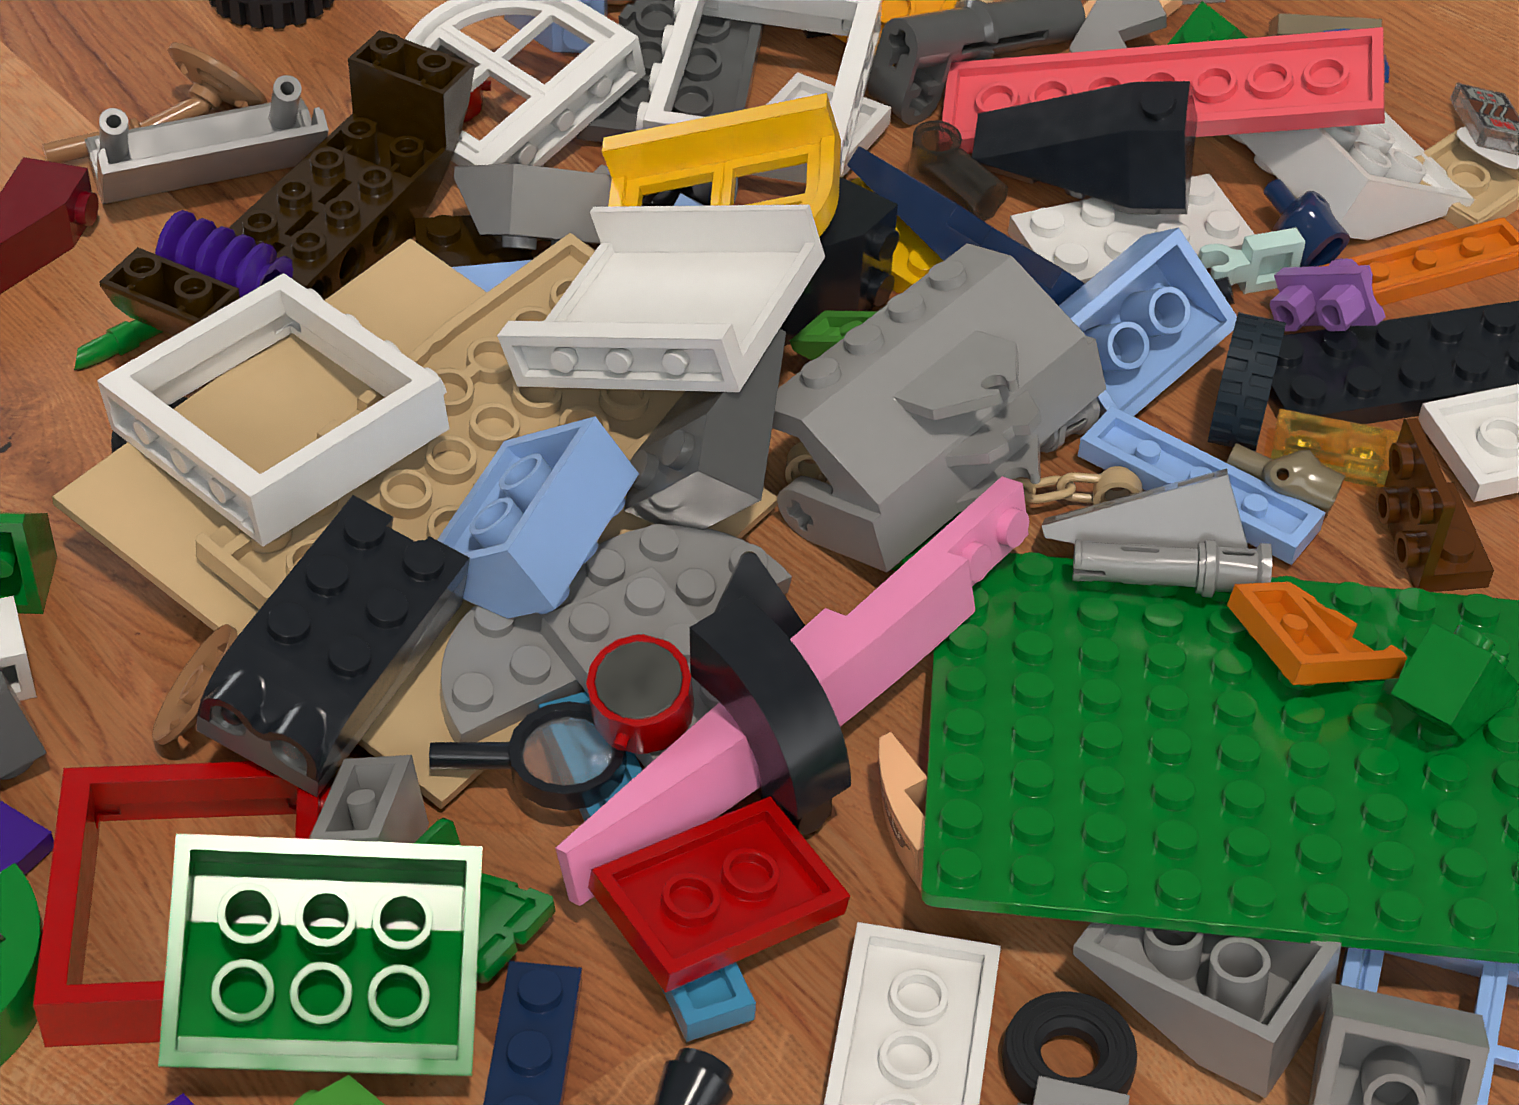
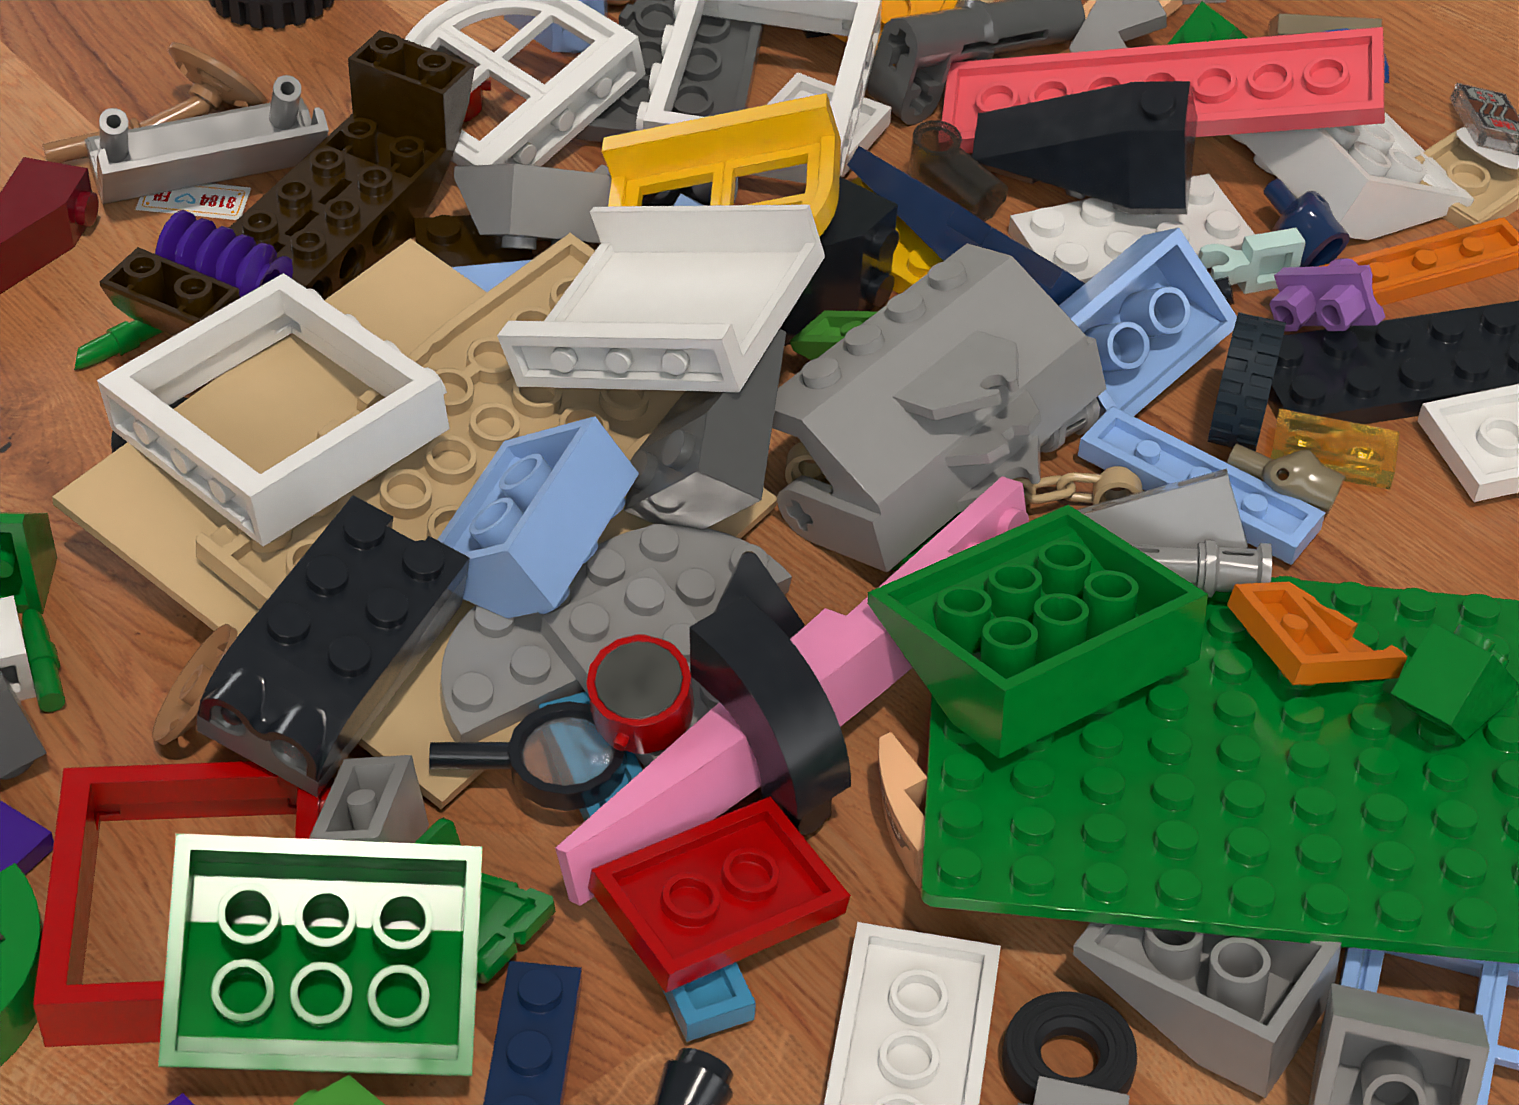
(43, 661): none -> green piece
(201, 200): none -> white sticker
(1041, 627): none -> green slope
(1429, 519): reddish brown bracket -> none

